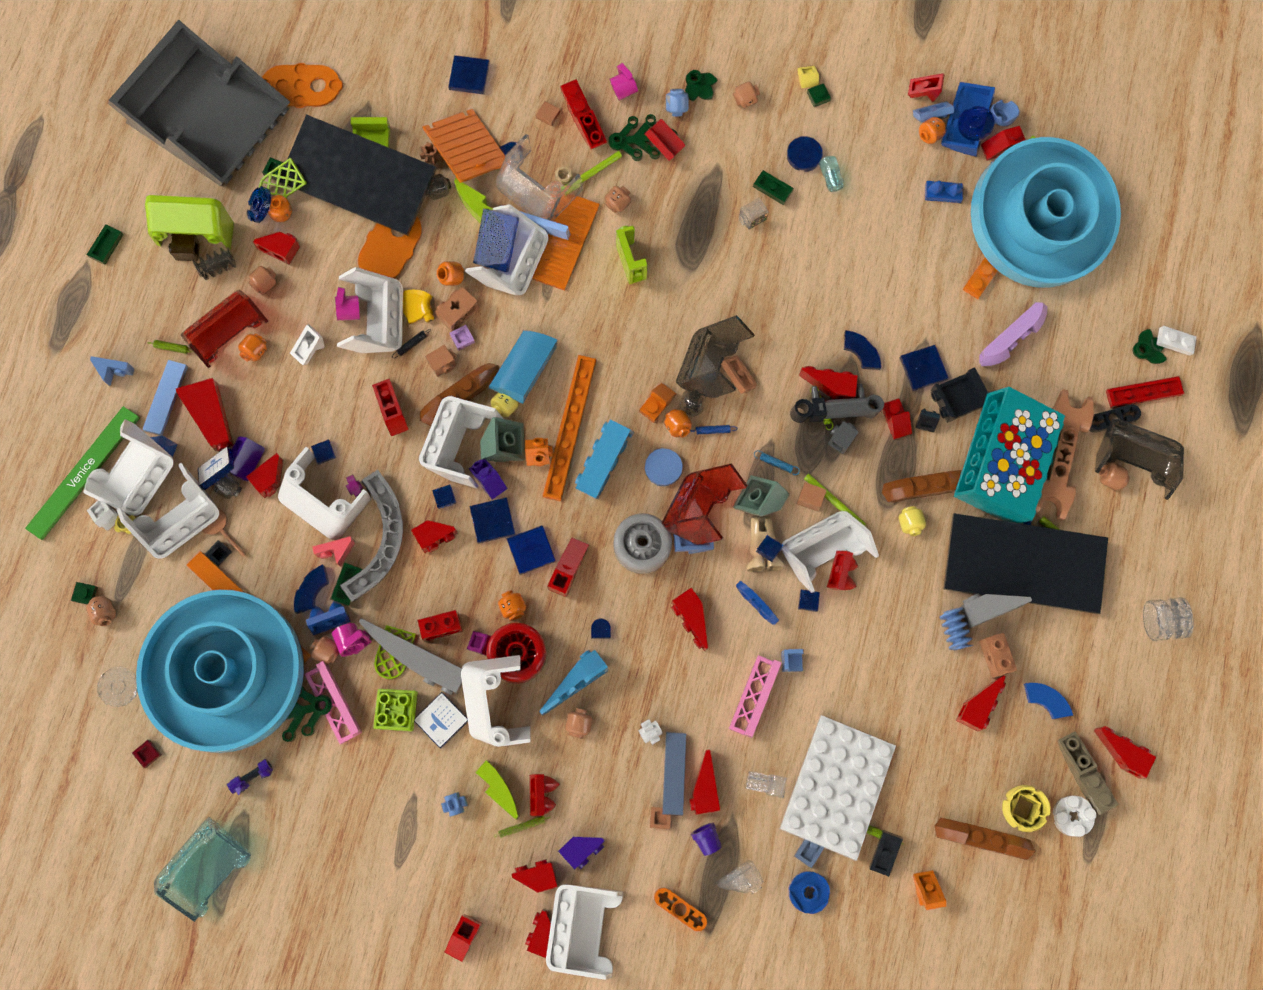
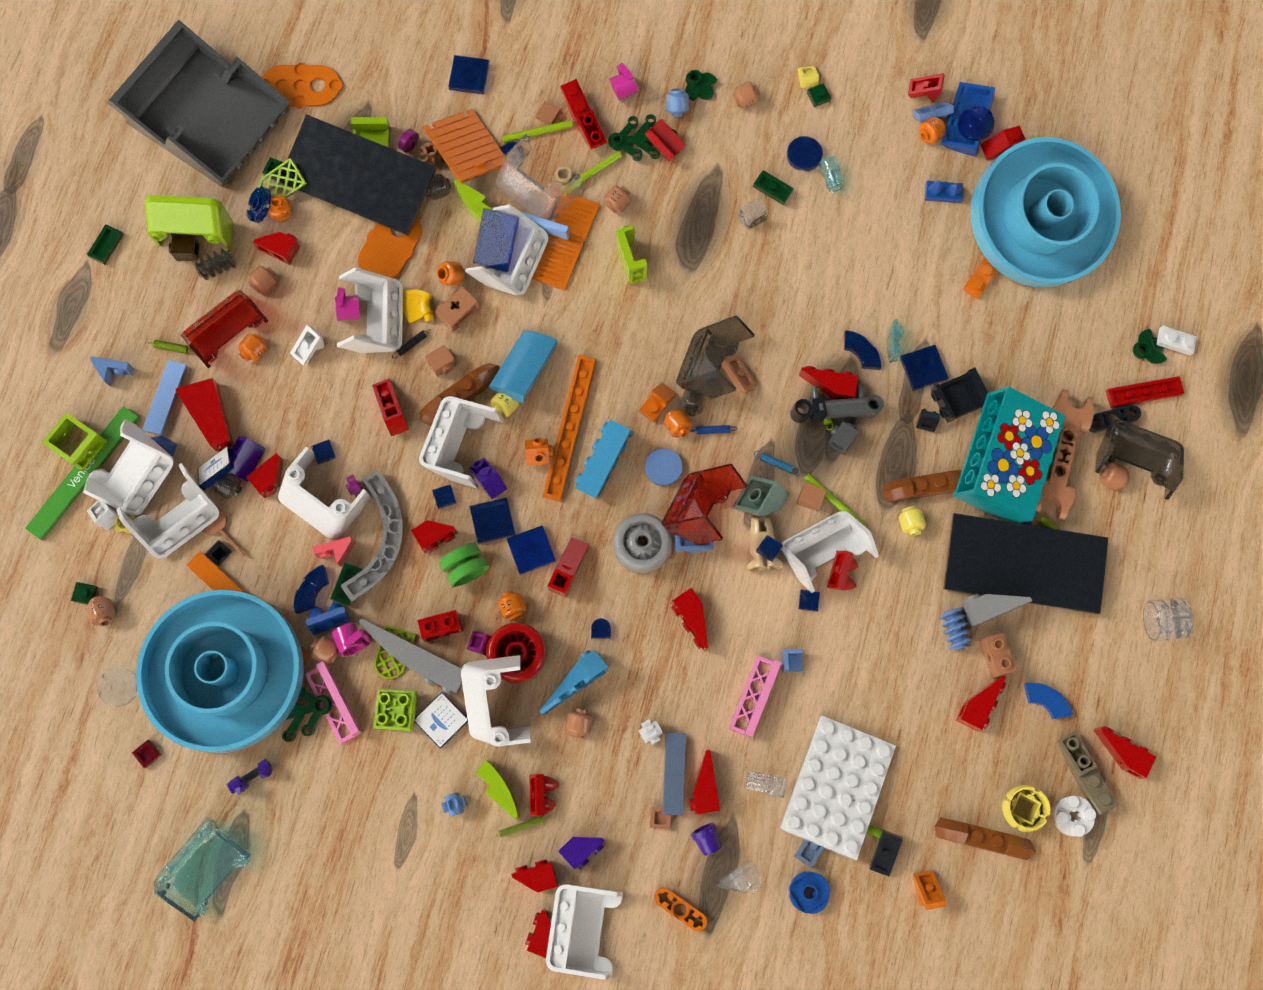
(81, 456): none -> lime window
(408, 140): none -> magenta wheel
(462, 337): lavender tile -> none
(462, 937): red slope -> none
(463, 564): none -> bright green wheel
(503, 441): sand green slope -> none
(537, 131): none -> lime piece
(757, 603): blue tile -> none
(894, 335): none -> clear light blue slope
(897, 419): red slope -> none
(1004, 113): medium blue hair -> none
(1028, 322): lavender brick -> none

